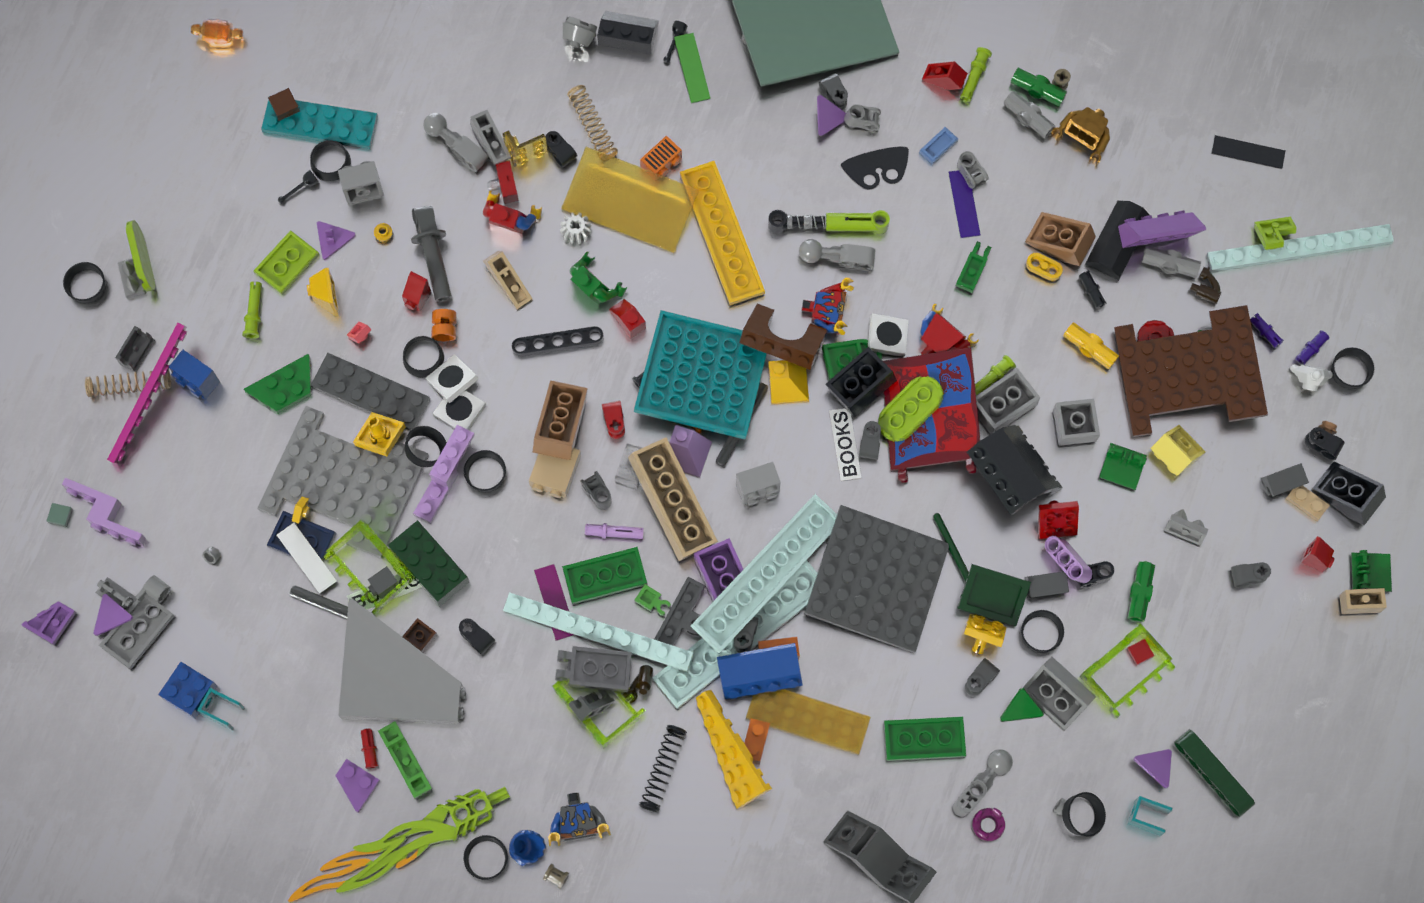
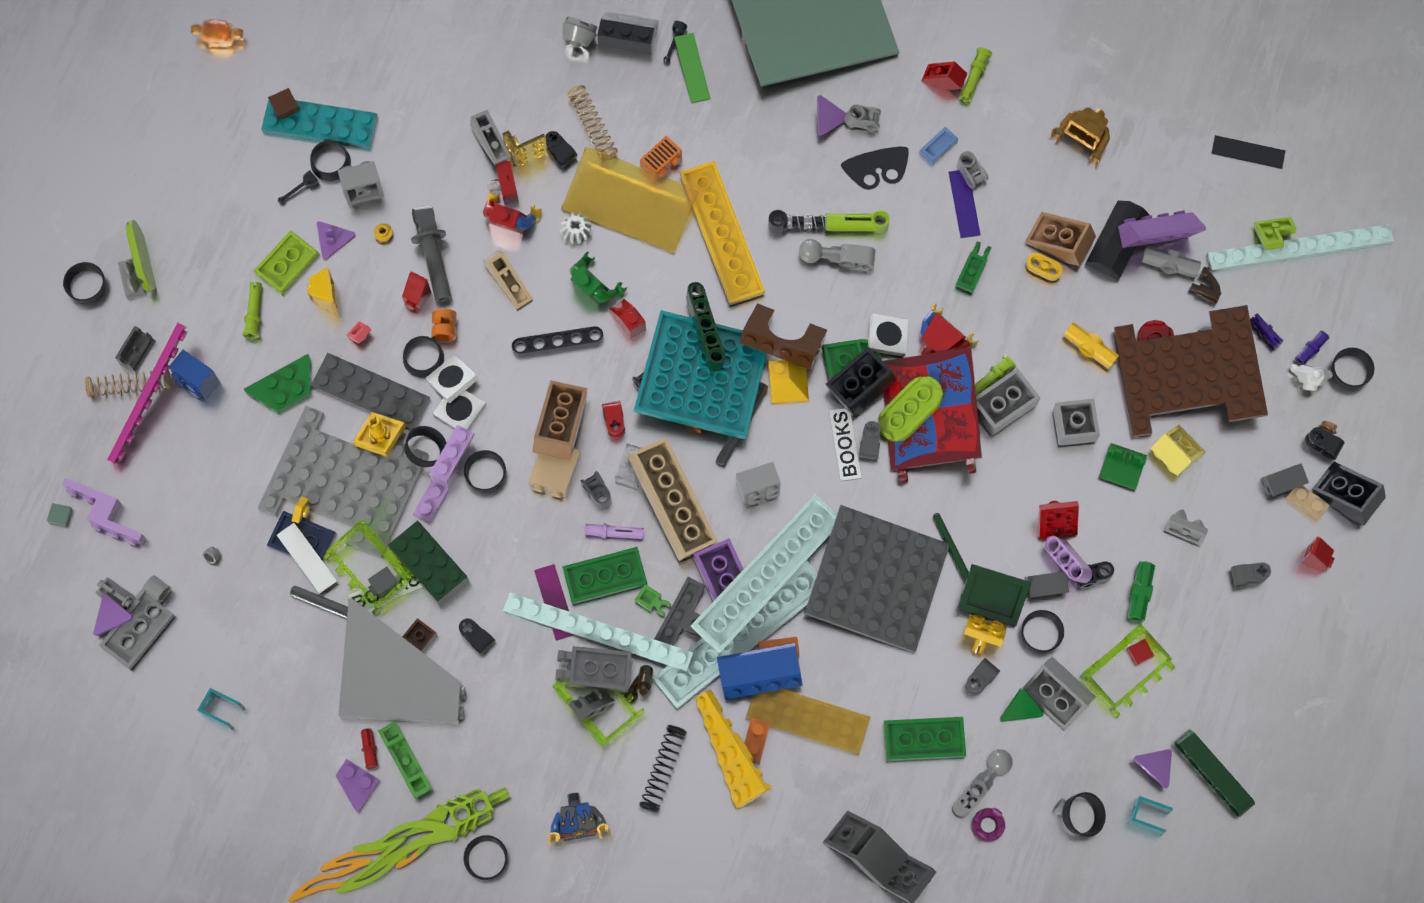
(51, 622): medium lavender wing -> none
(186, 689): blue brick -> none
(461, 146): light grey beam -> none
(526, 847): blue hair -> none
(556, 876): dark tan bush -> none
(690, 450): lavender slope -> none
(705, 334): none -> dark green beam
(747, 634): dark grey piece -> none
(829, 307): torso -> none
(834, 90): dark grey piece -> none
(1013, 468): black hinge -> none
(1029, 114): light grey piece -> none
(1038, 86): green piece -> none
(1064, 75): dark tan bush -> none
(1092, 289): black pin -> none
(1363, 601): tan brick -> none
(1371, 570): green hinge -> none

